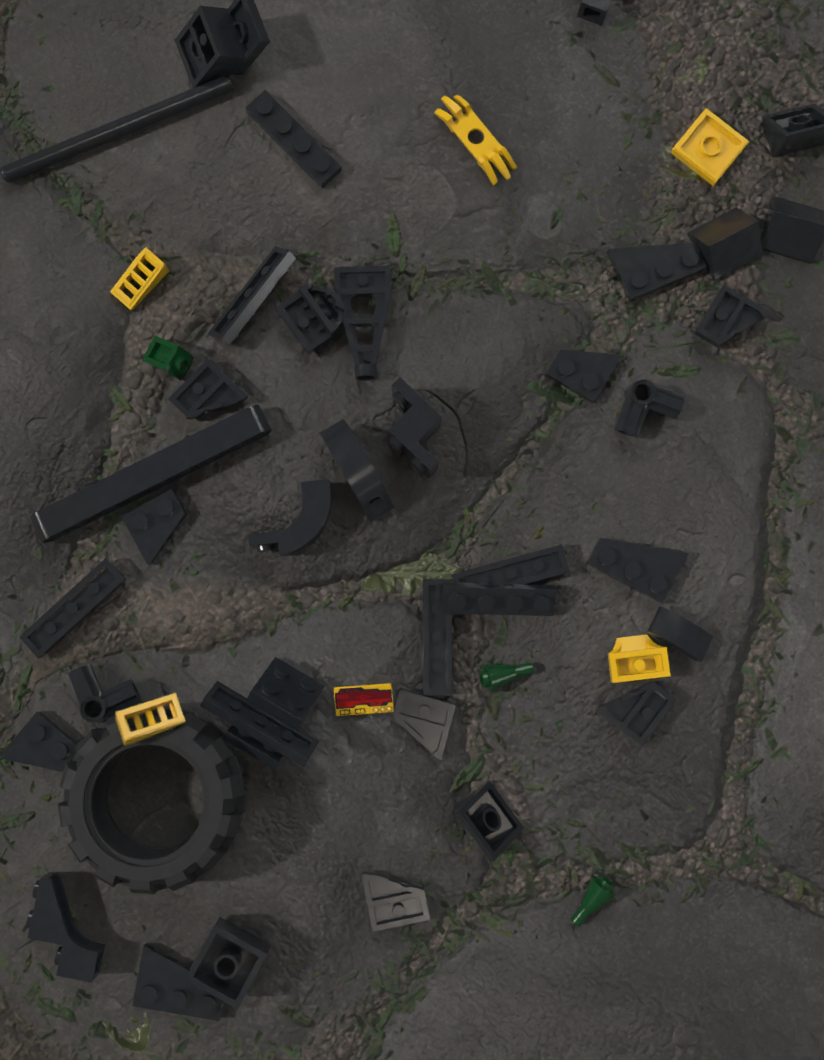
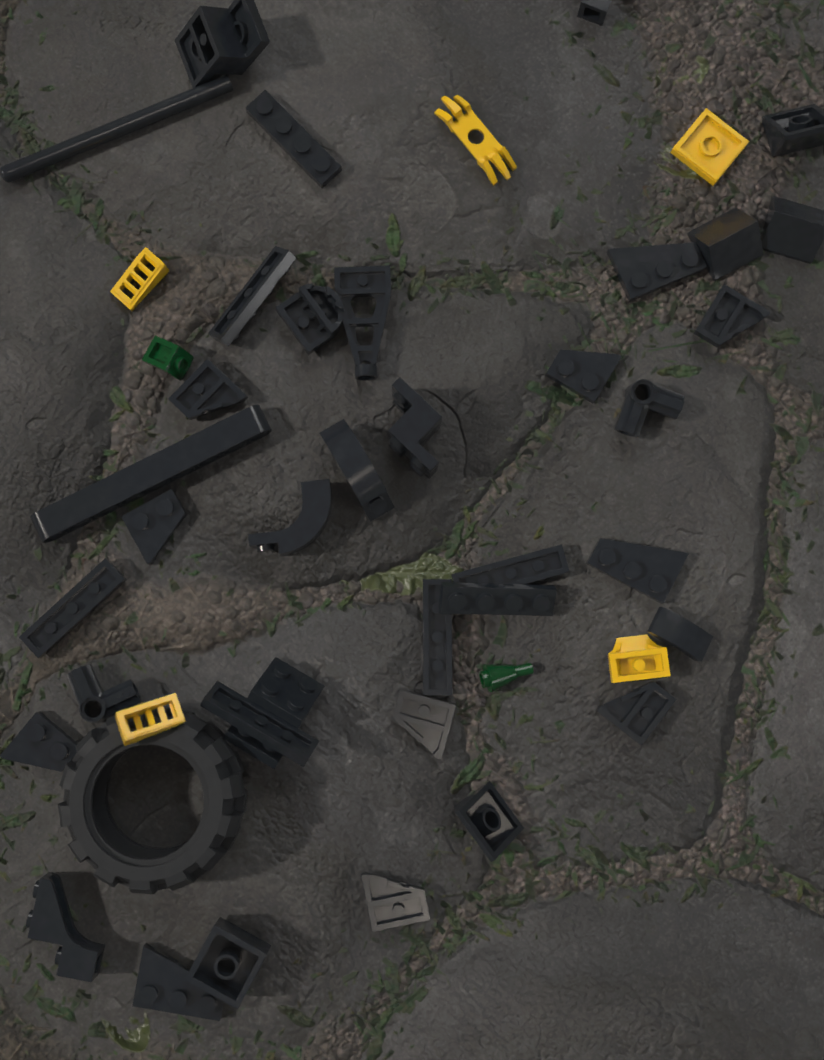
(363, 699): slope -> none
(597, 894): dark green cone -> none

